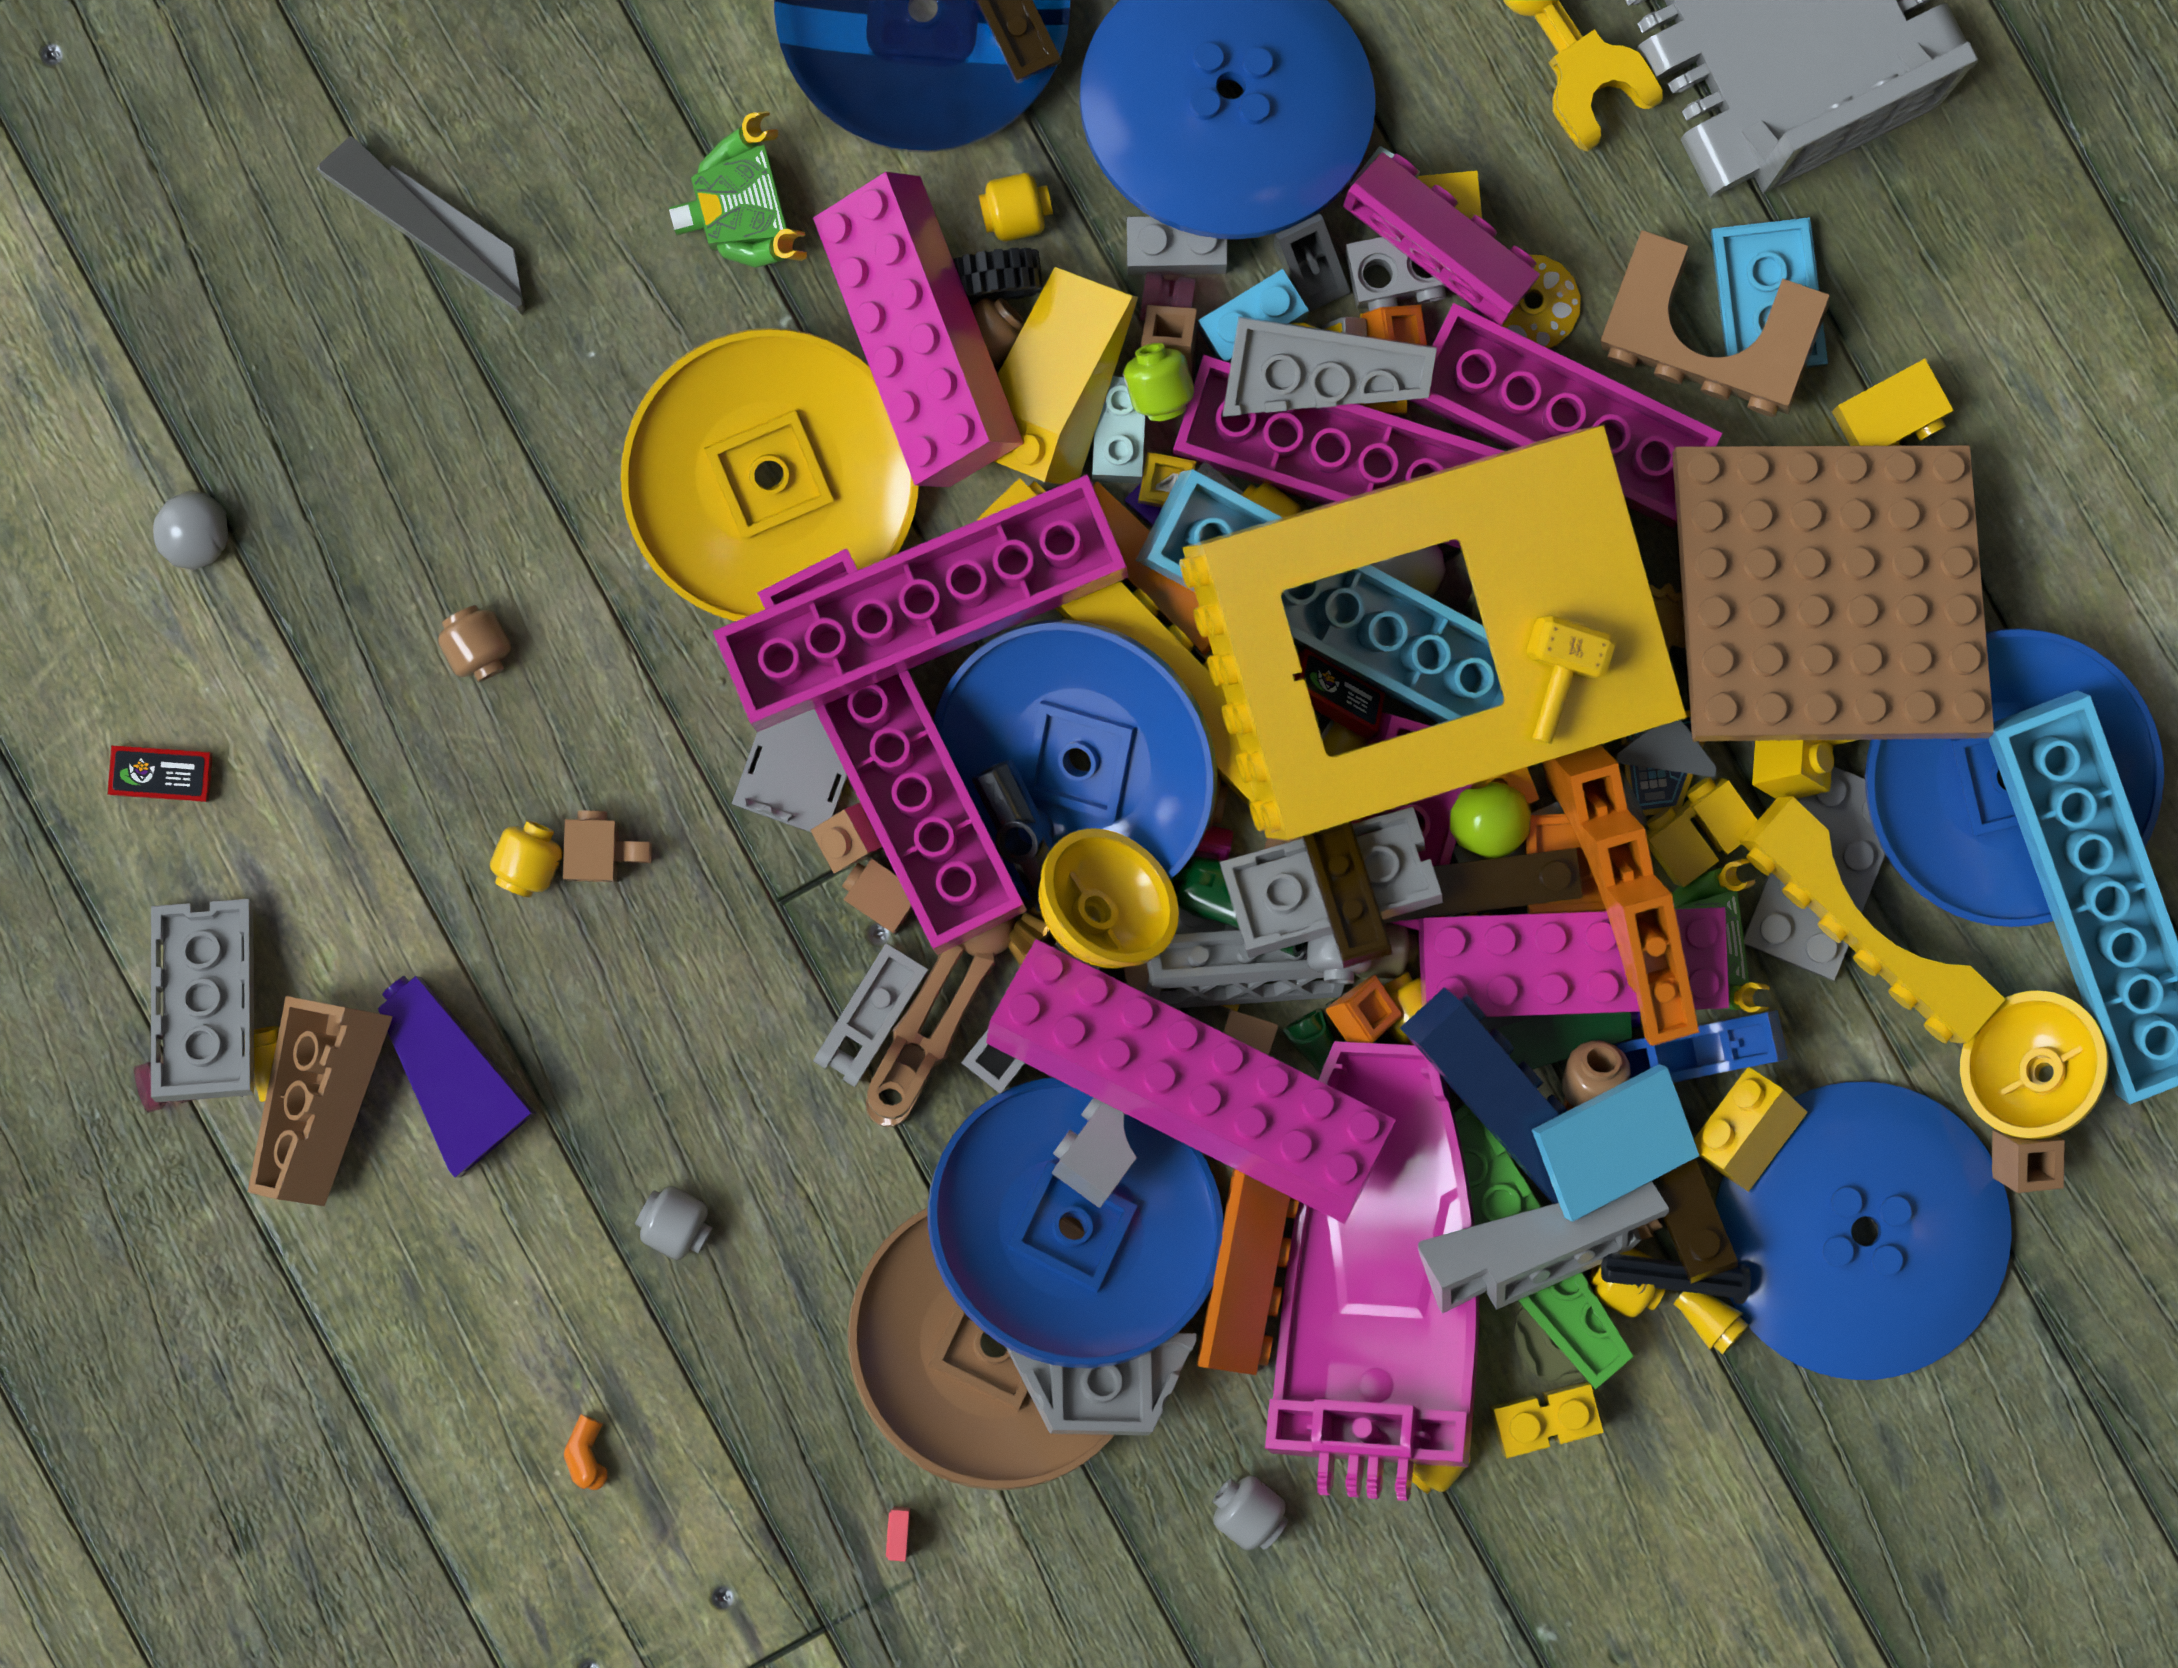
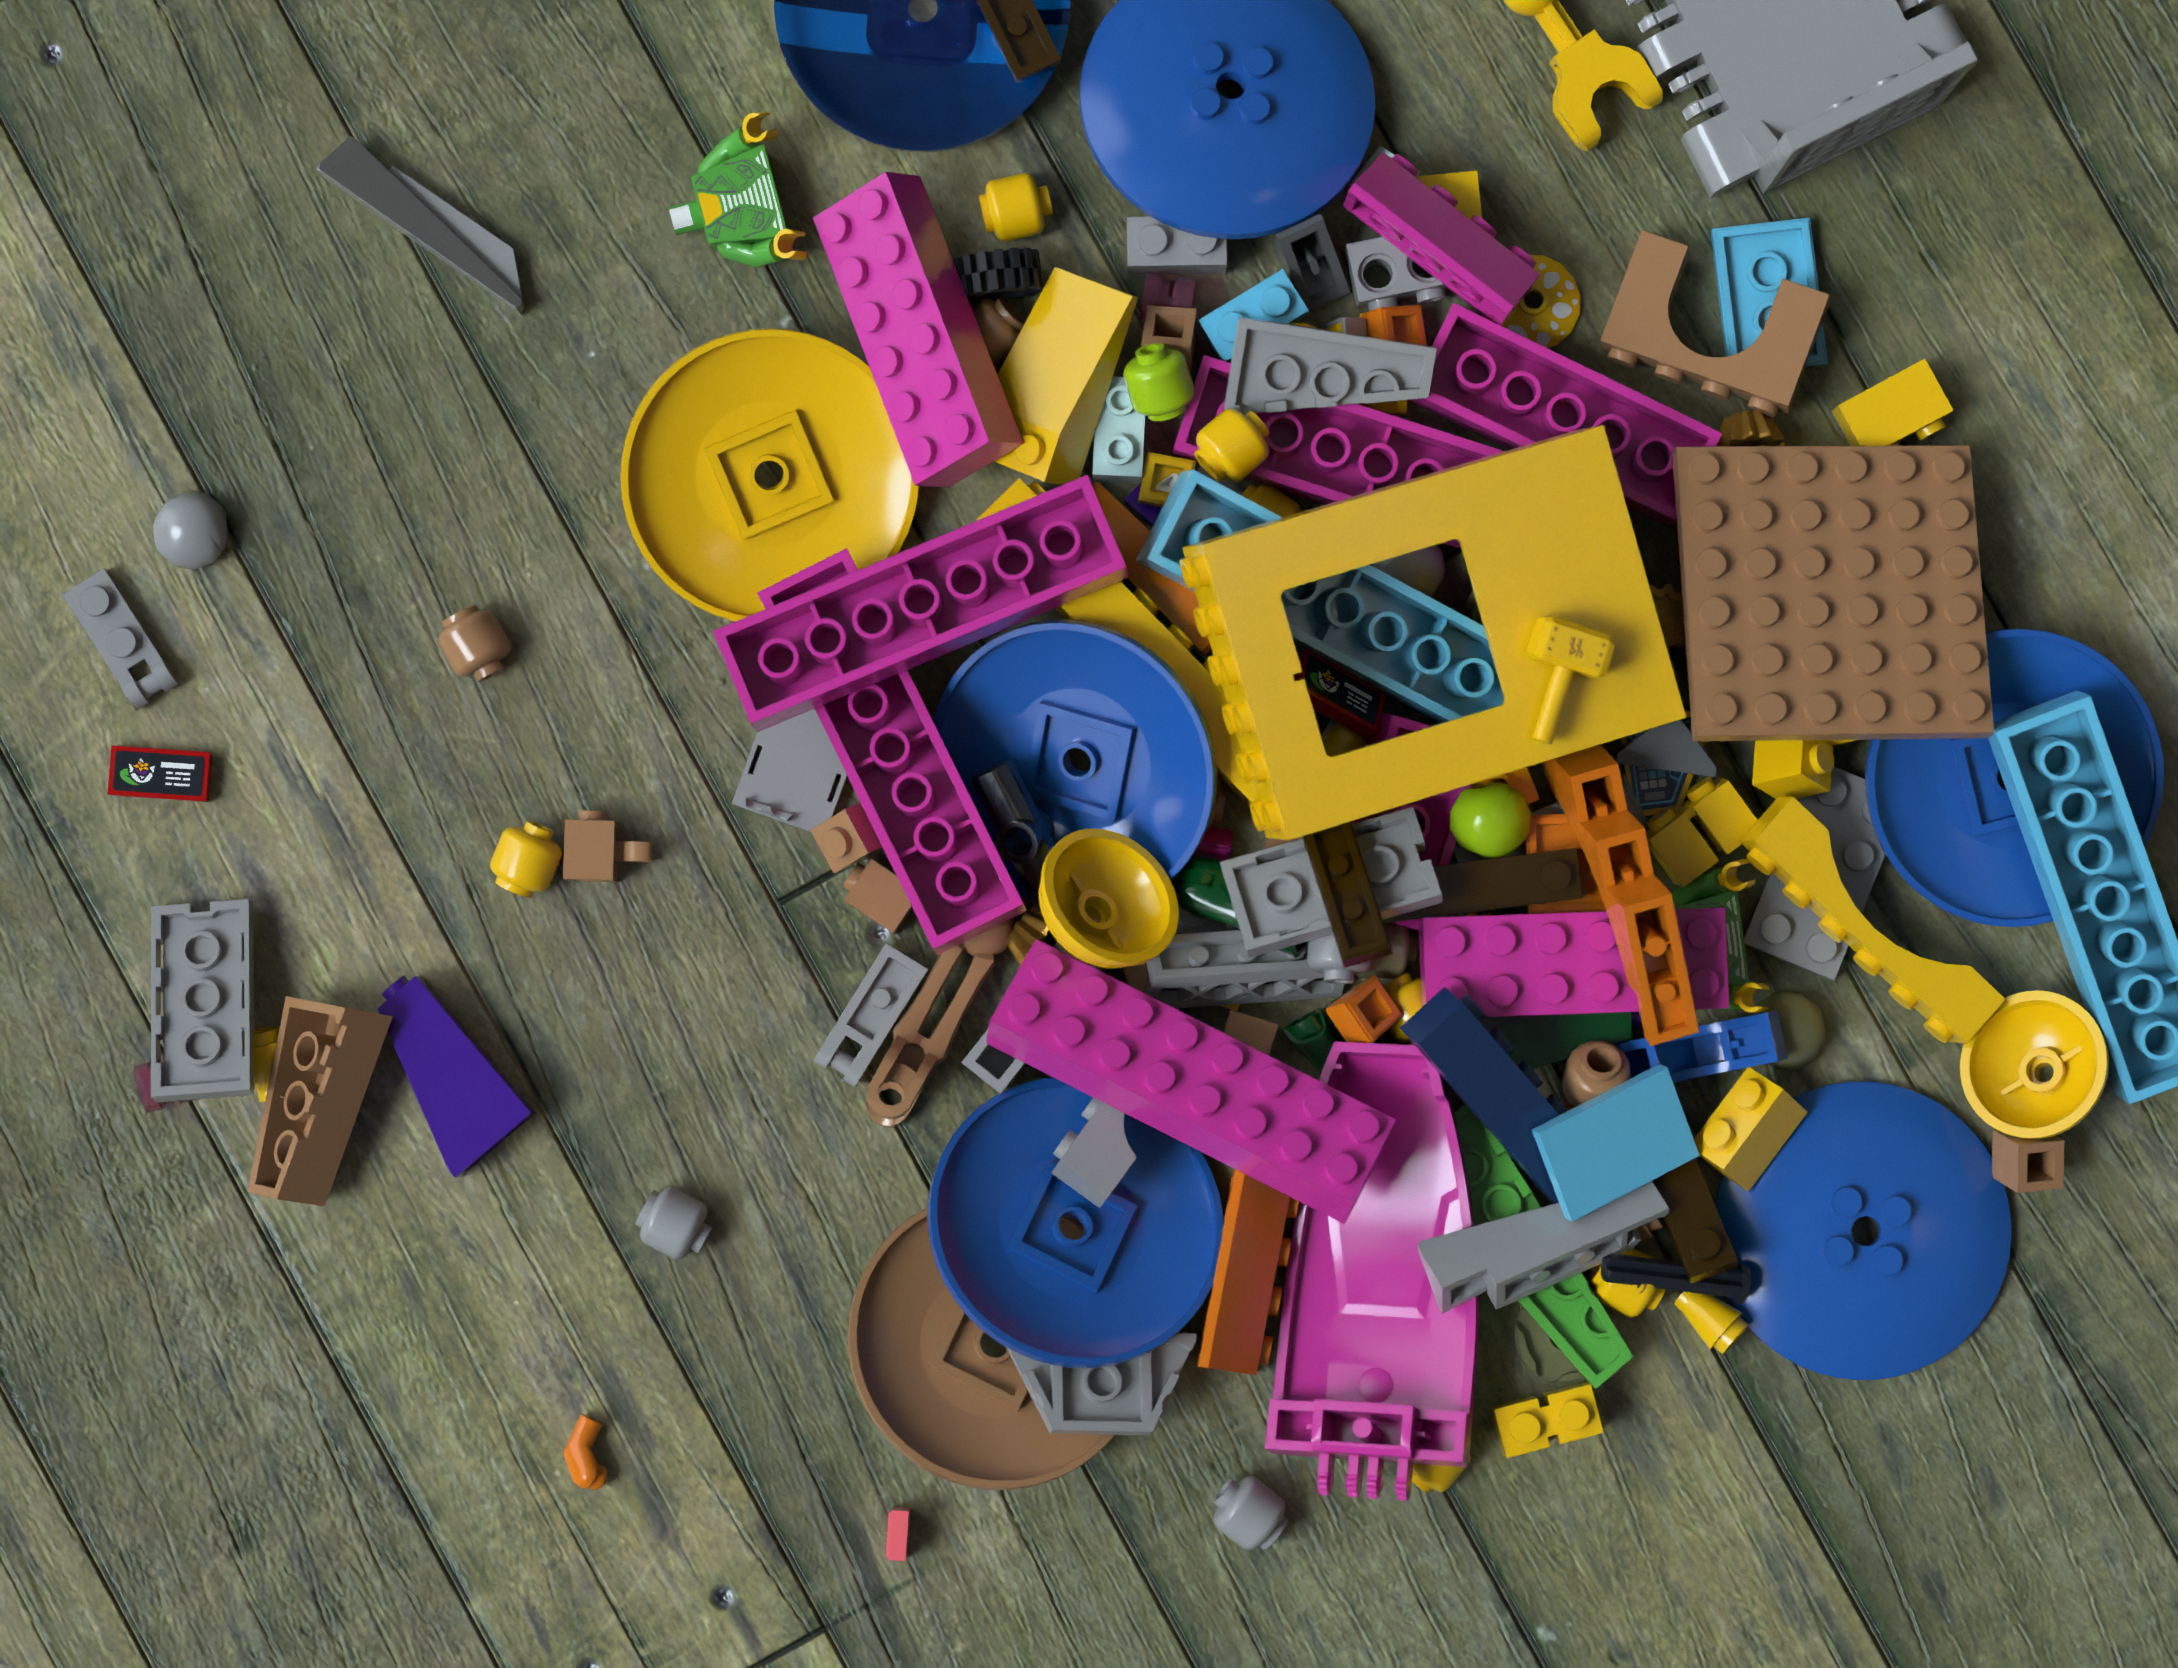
(119, 637): none -> light grey plate
(1232, 445): none -> yellow head
(1749, 429): none -> pearl gold piece
(1801, 1028): none -> olive hair

